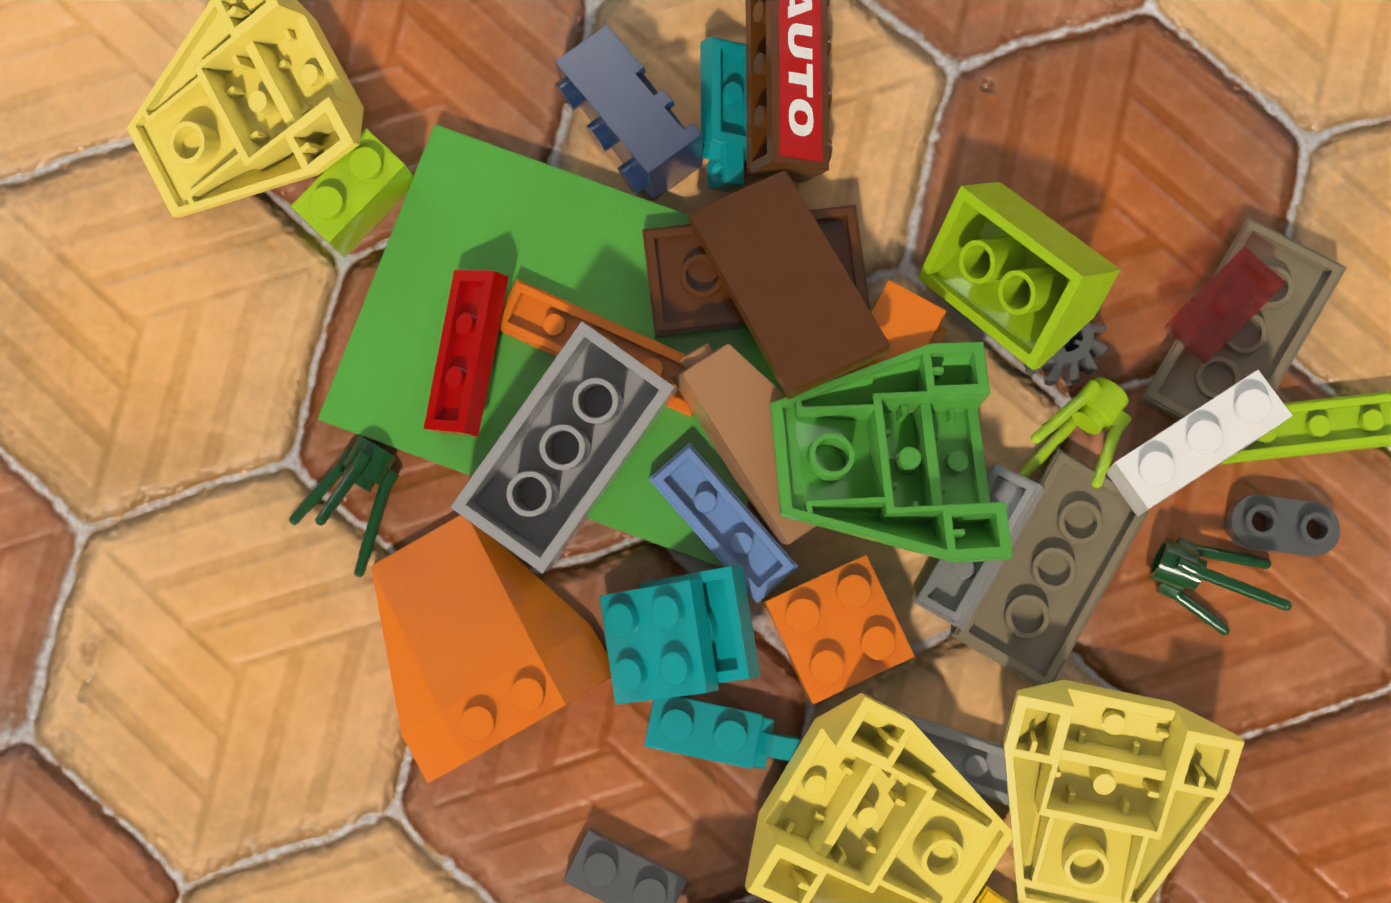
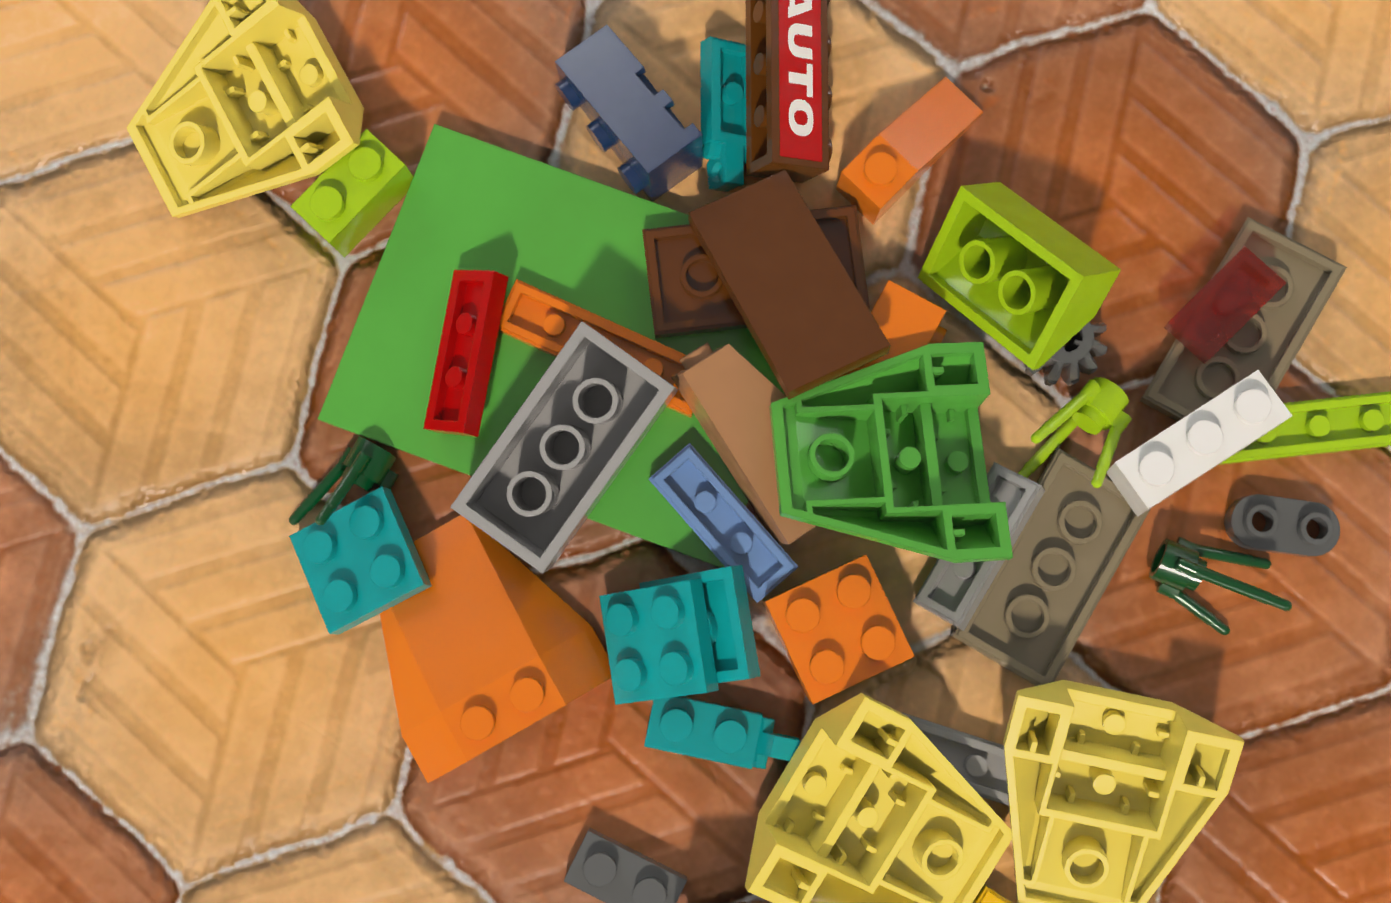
(360, 561): none -> teal plate
(906, 149): none -> orange slope

